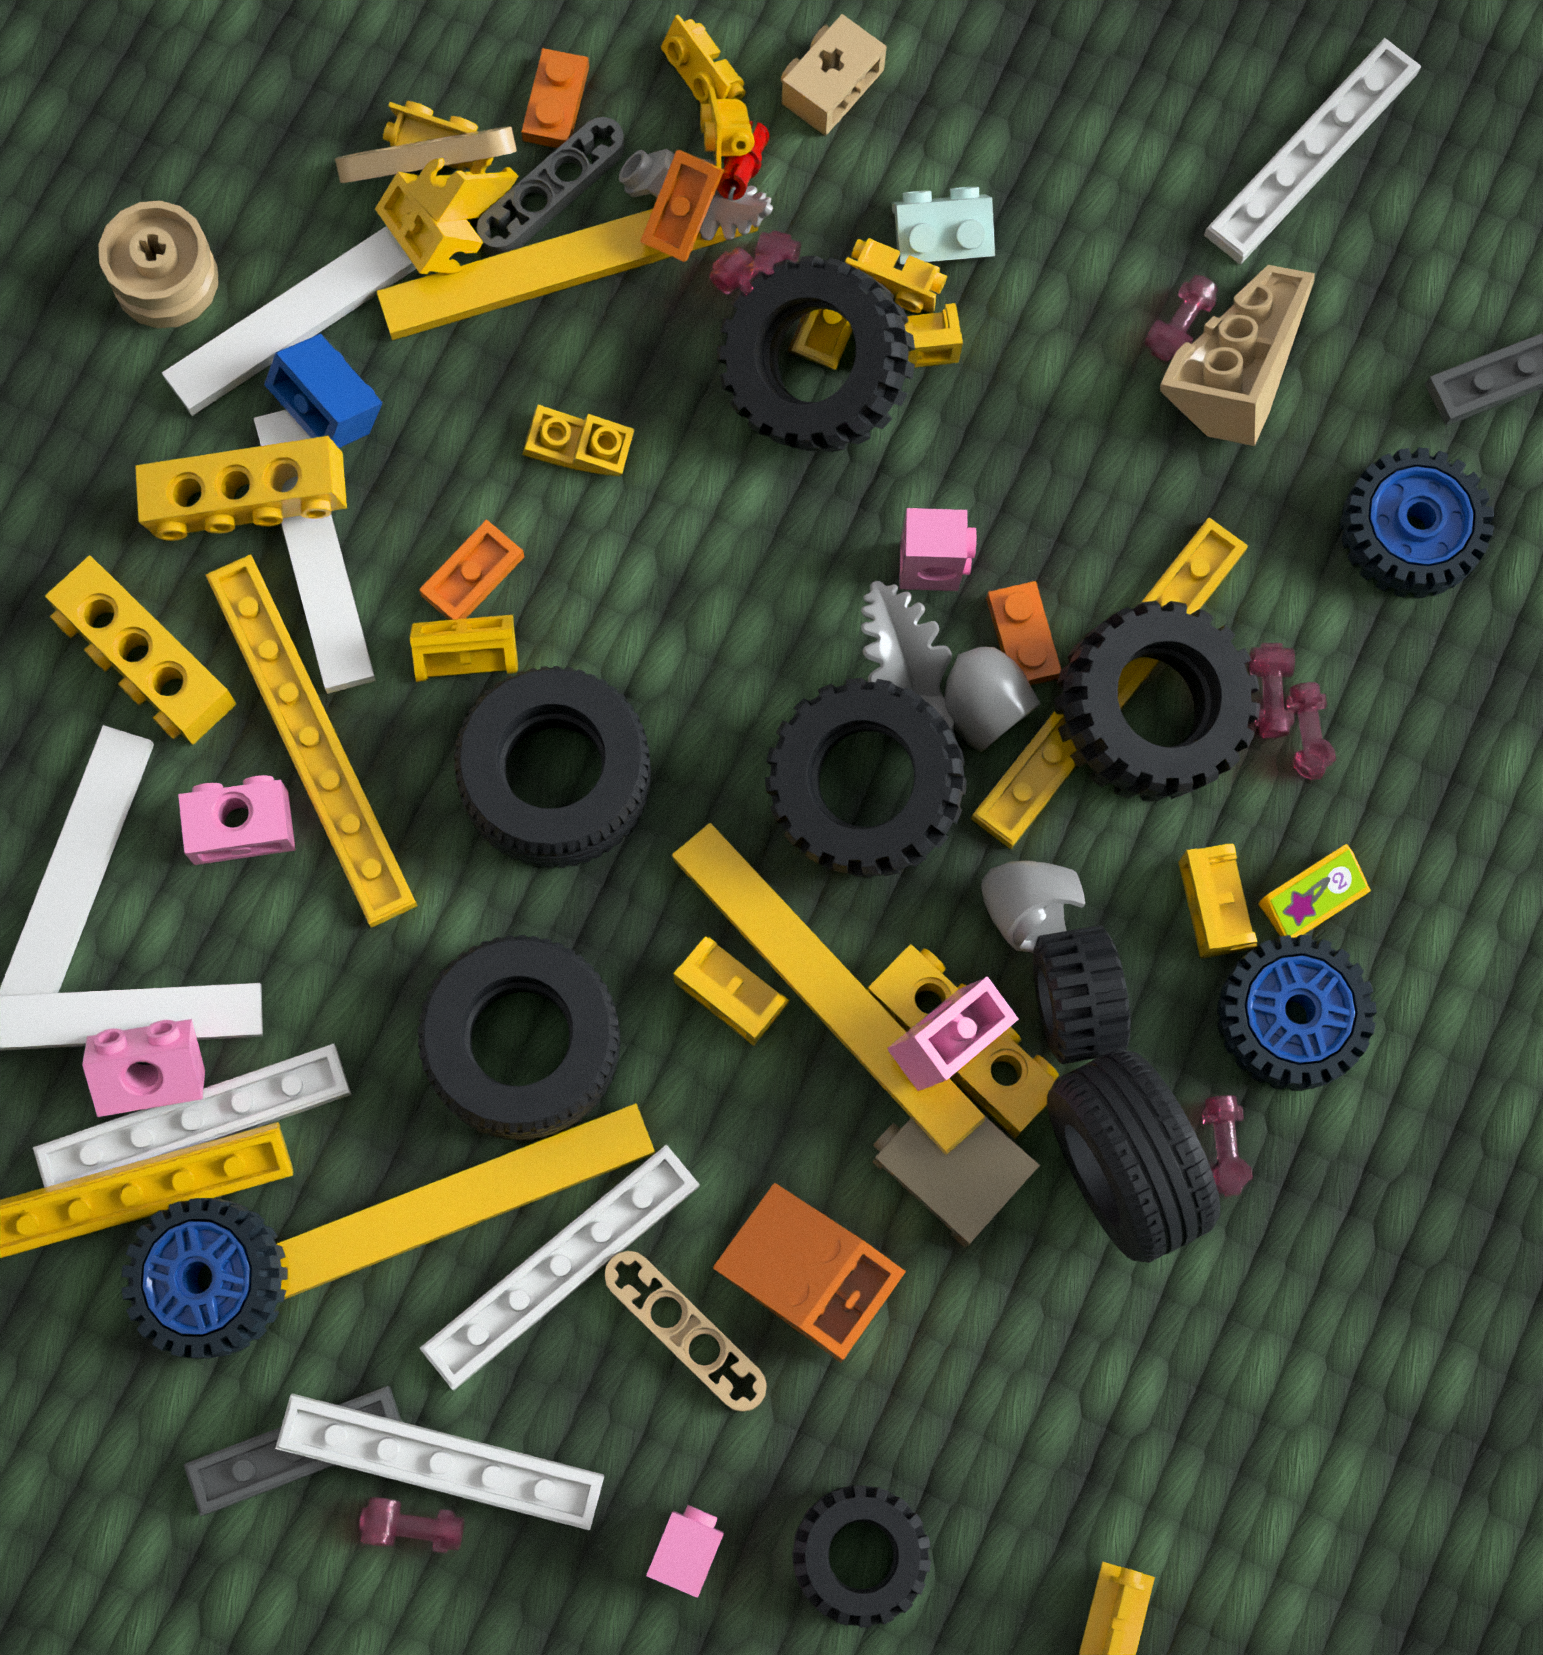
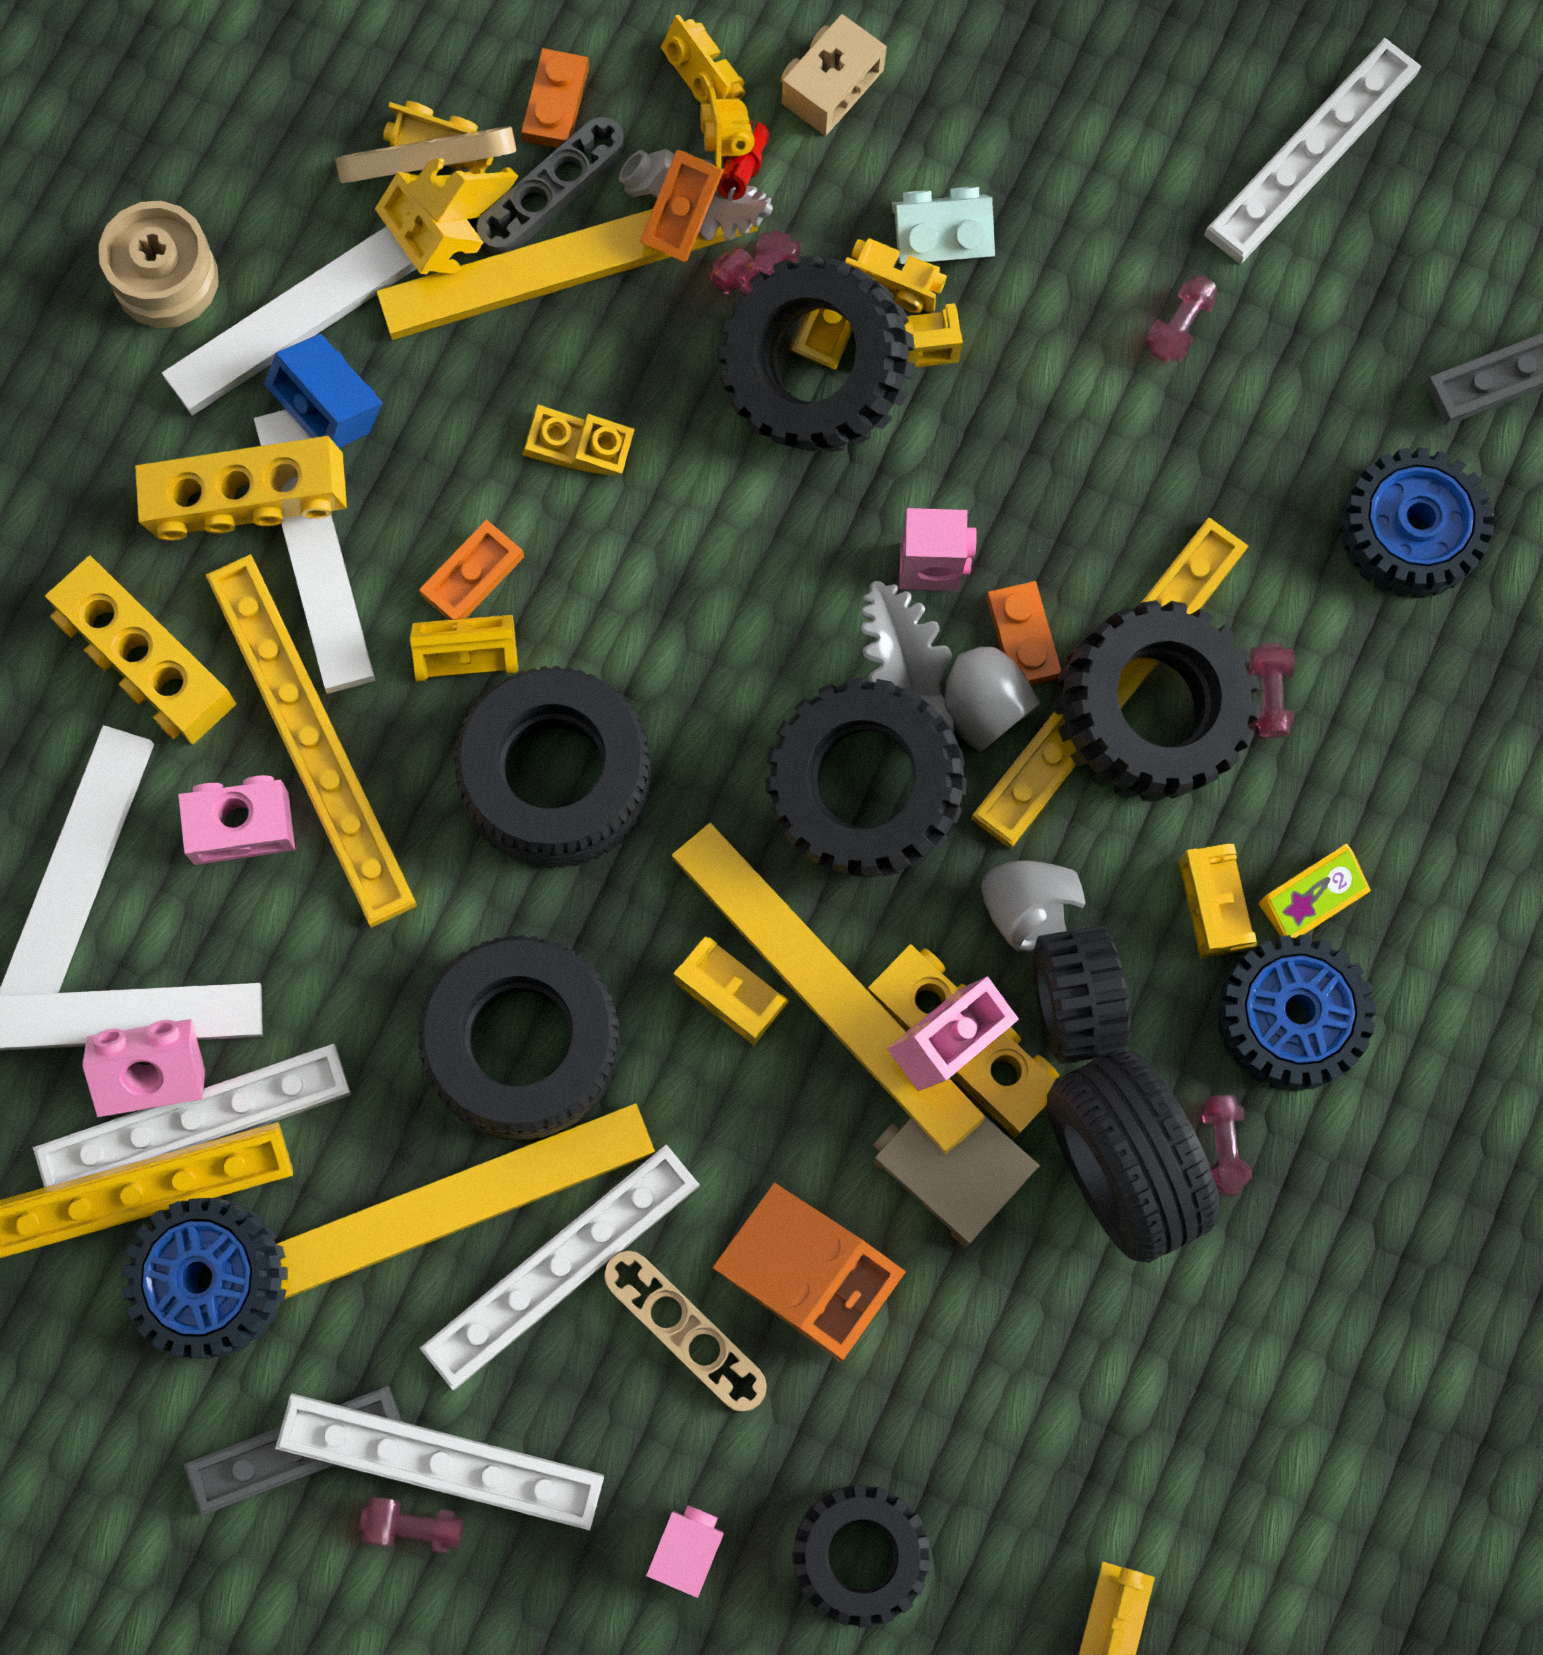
(1236, 365): tan wedge -> none
(1316, 752): clear pink bar -> none

